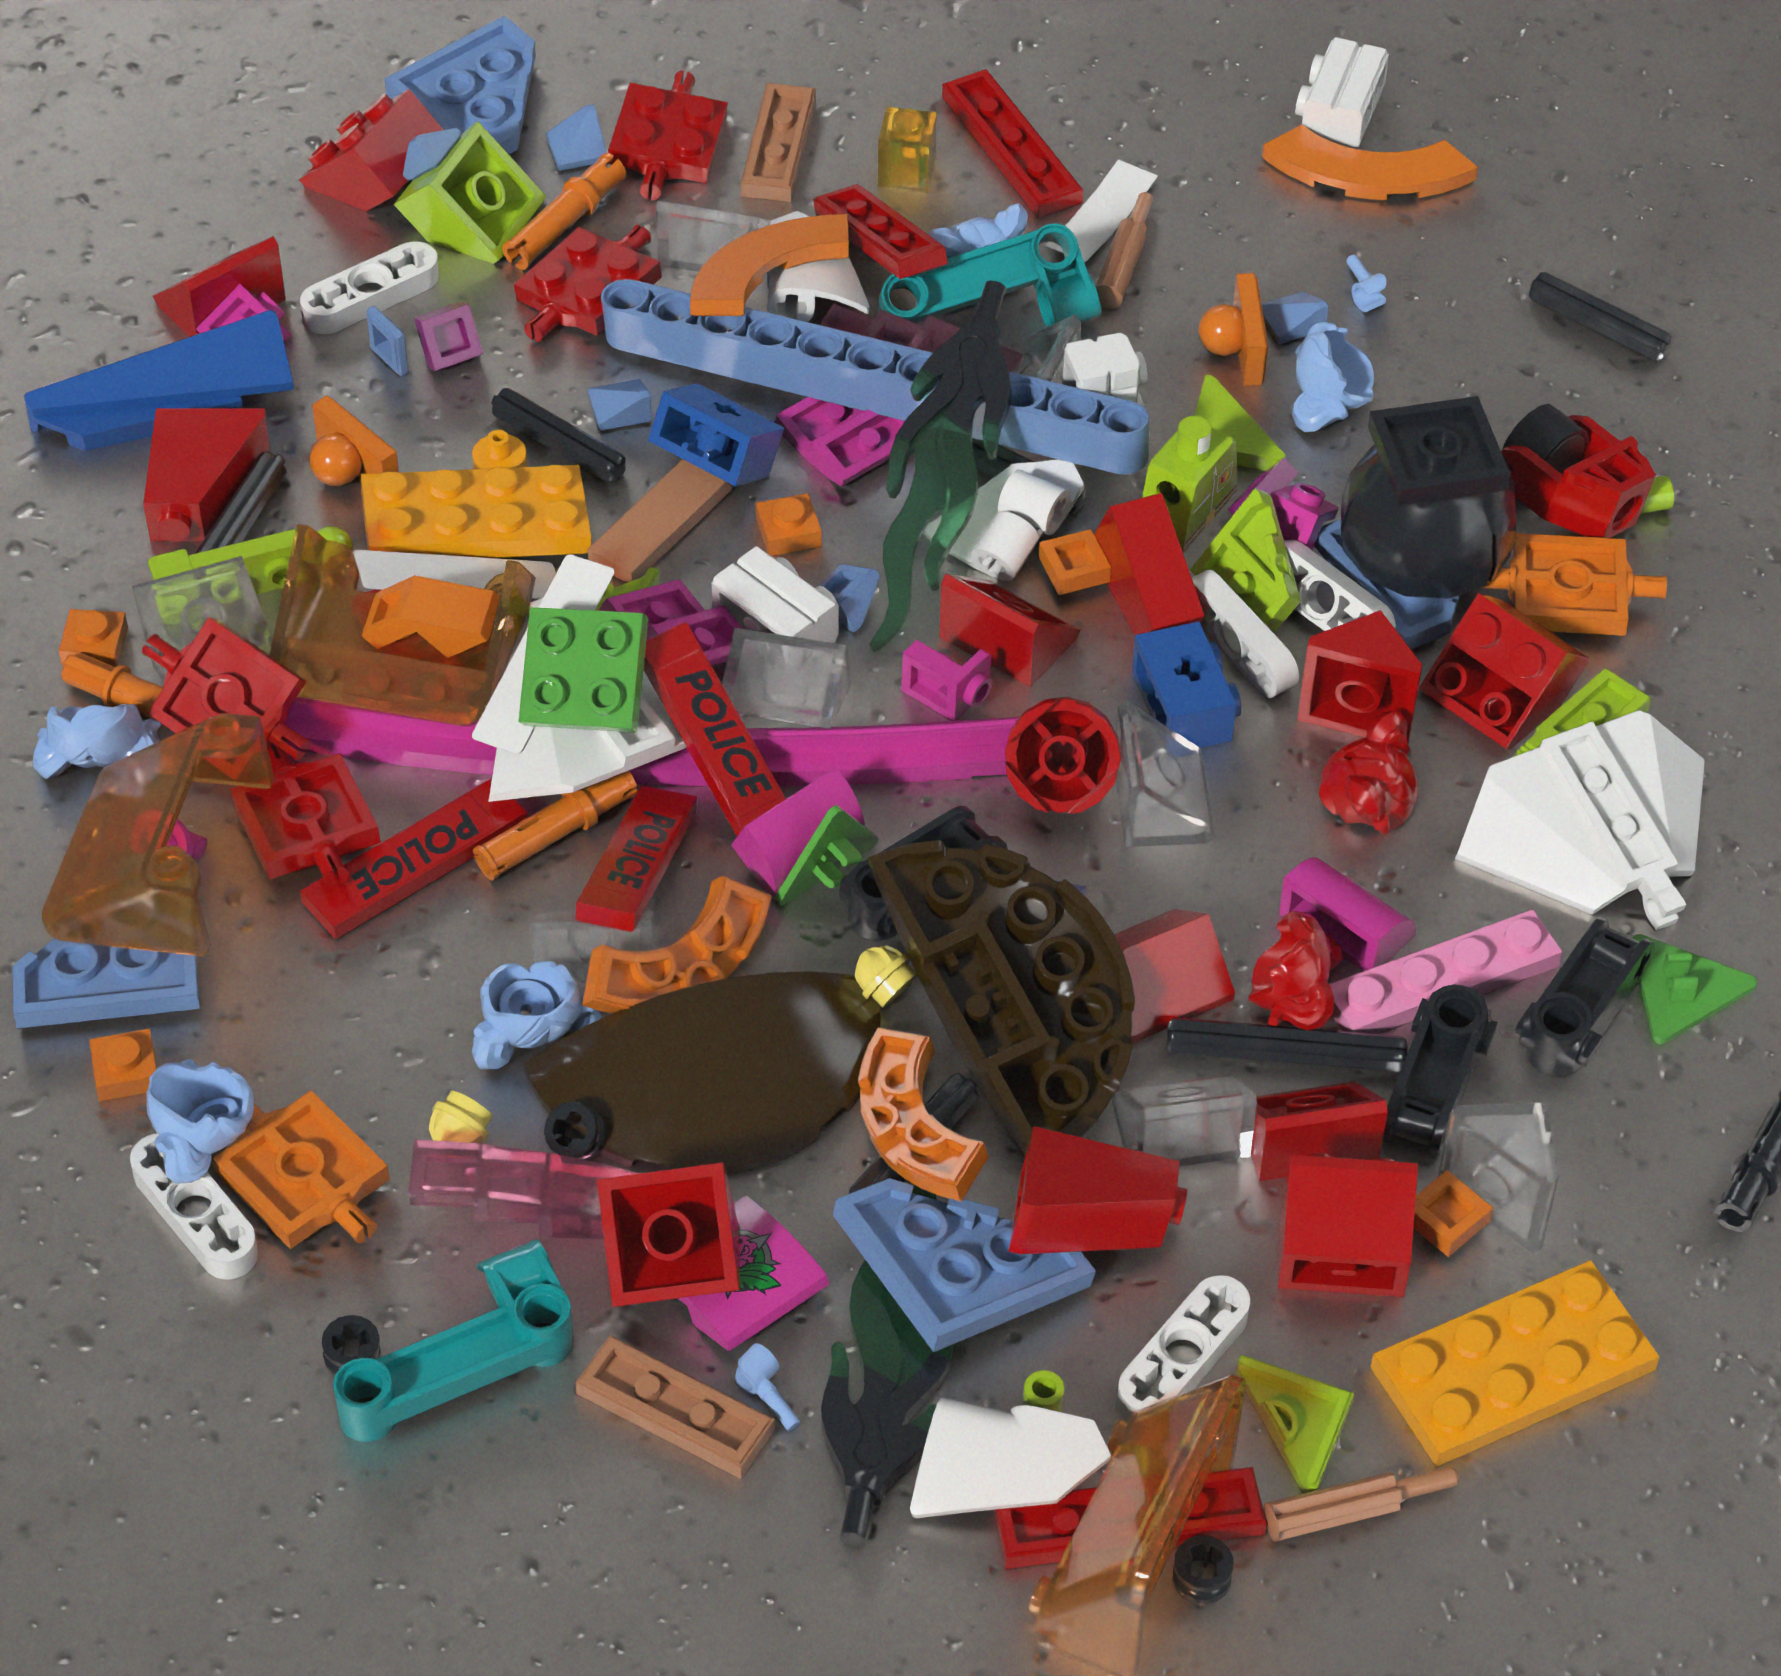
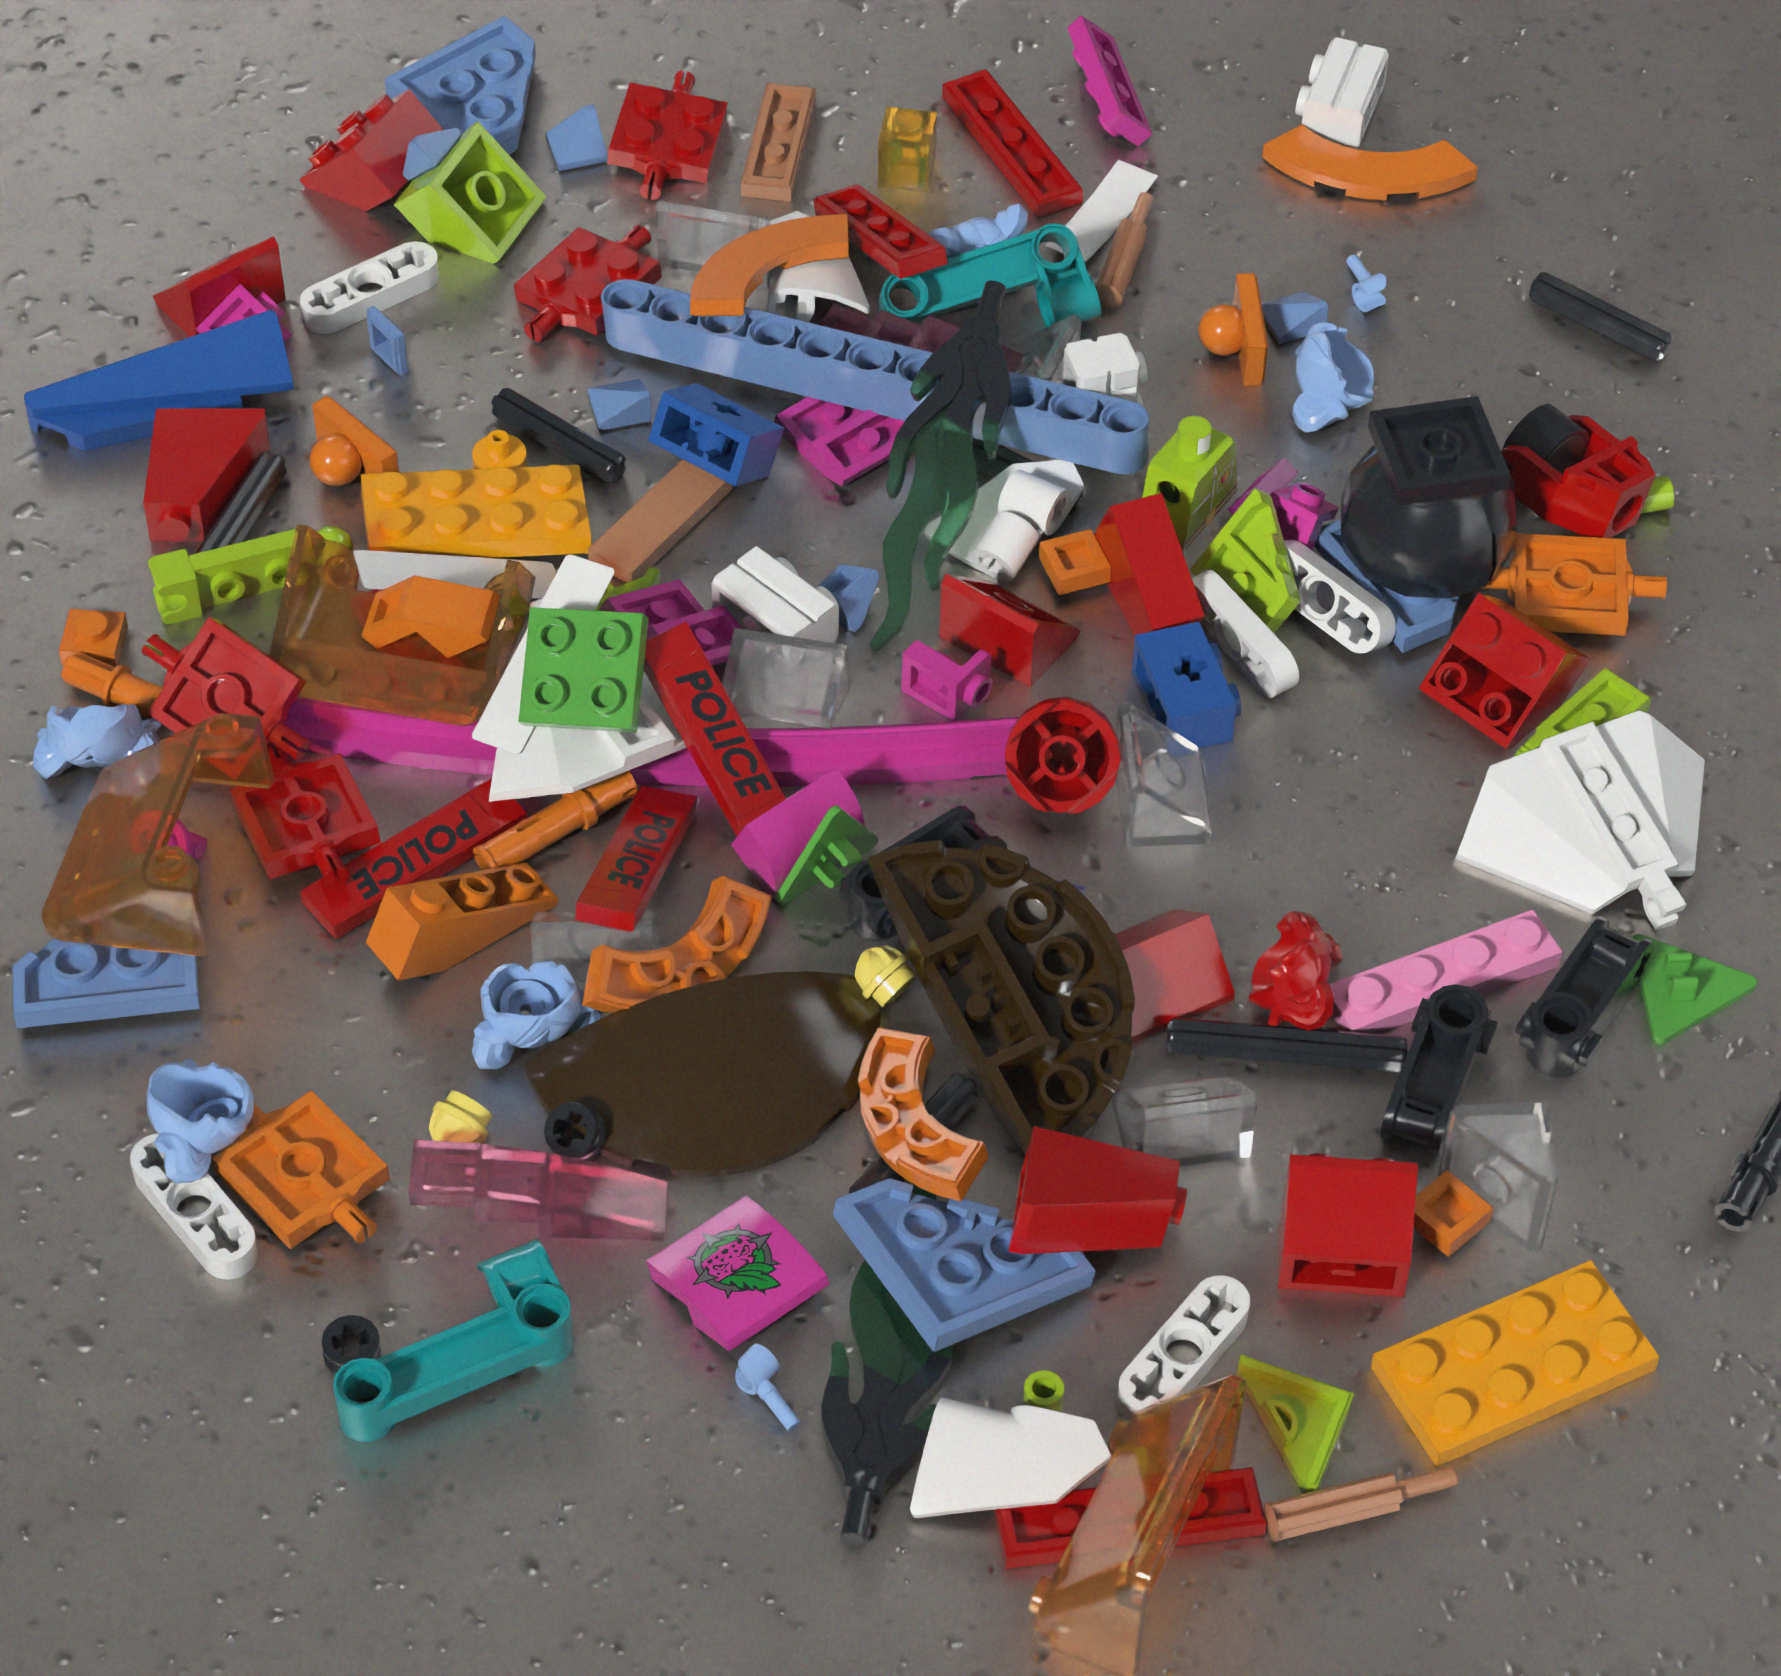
(122, 1064): orange plate -> none
(182, 602): clear slope -> none
(448, 335): magenta tile -> none
(448, 919): none -> orange slope
(578, 198): orange pin -> none
(669, 1234): red slope -> none
(675, 1406): nougat tile -> none
(788, 524): orange plate -> none
(1108, 82): none -> dark pink plate
(1207, 1550): black bush -> none
(1226, 415): lime tile -> none
(1327, 1120): red slope -> none
(1355, 918): dark pink brick -> none
(1357, 675): red slope -> none
(1372, 776): red hair -> none

